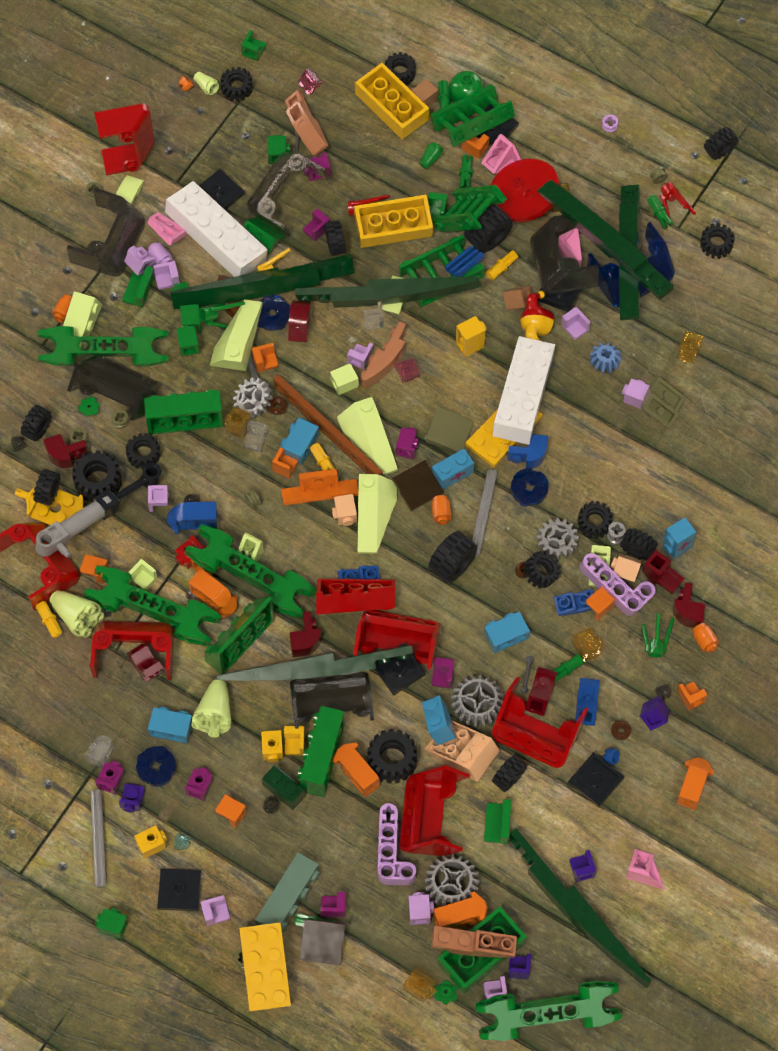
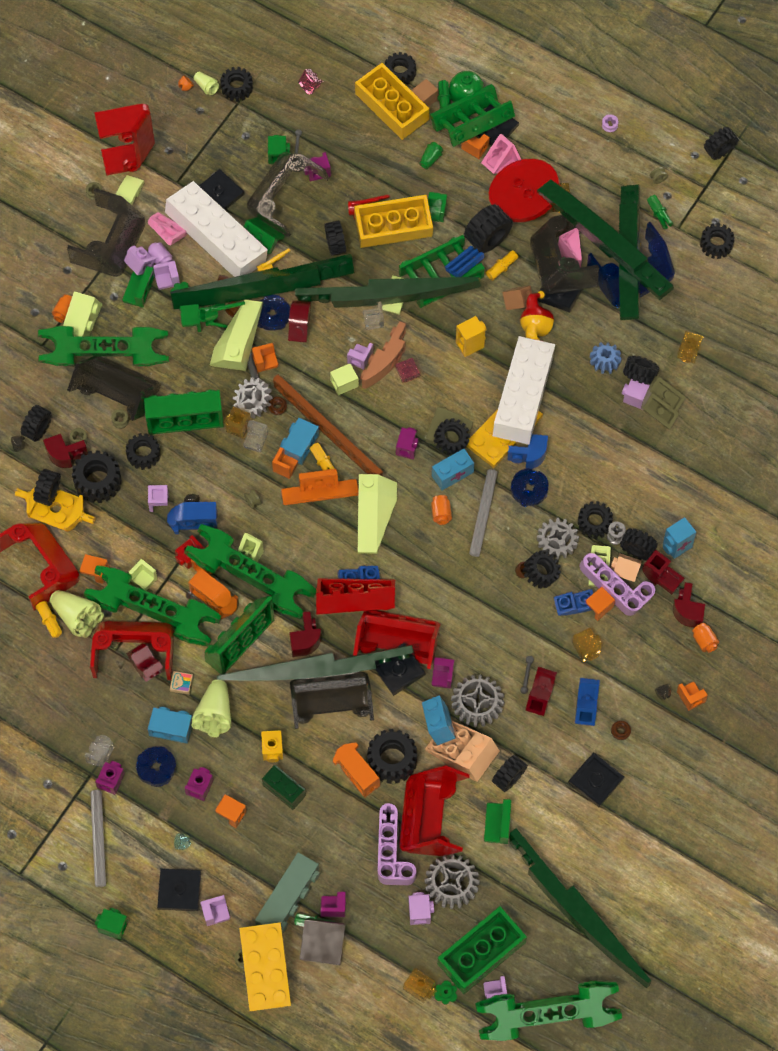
(86, 403): green plant -> none
(102, 507): light grey piece -> none
(132, 798): dark purple bracket -> none
(150, 841): yellow brick -> none
(181, 682): none -> tile
(187, 340): green brick -> none
(252, 47): green panel -> none
(272, 807): clear smoke hinge -> none
(294, 740): yellow panel -> none
(305, 124): nougat slope -> none
(315, 228): magenta panel -> none
(321, 751): green brick -> none
(344, 510): light nougat brick -> none
(365, 430): yellowish green wedge -> none
(417, 485): dark brown tile -> none
(452, 557): black tyre -> none
(453, 426): none -> black tyre
(461, 914): orange piece -> none
(466, 171): green pin -> none
(469, 206): green fence -> none
(474, 943): nougat slope -> none
(506, 632): dark azure brick -> none
(519, 967): dark purple panel -> none
(532, 735): red windscreen -> none
(569, 666): green axle -> none
(575, 323): lavender panel -> none
(583, 867): dark purple panel -> none
(611, 756): blue hinge -> none
(640, 369): none -> black tyre
(644, 869): bright pink slope -> none
(654, 713): dark purple panel -> none
(656, 647): green plant -> none
(670, 193): red plant -> none
(694, 782): orange piece -> none

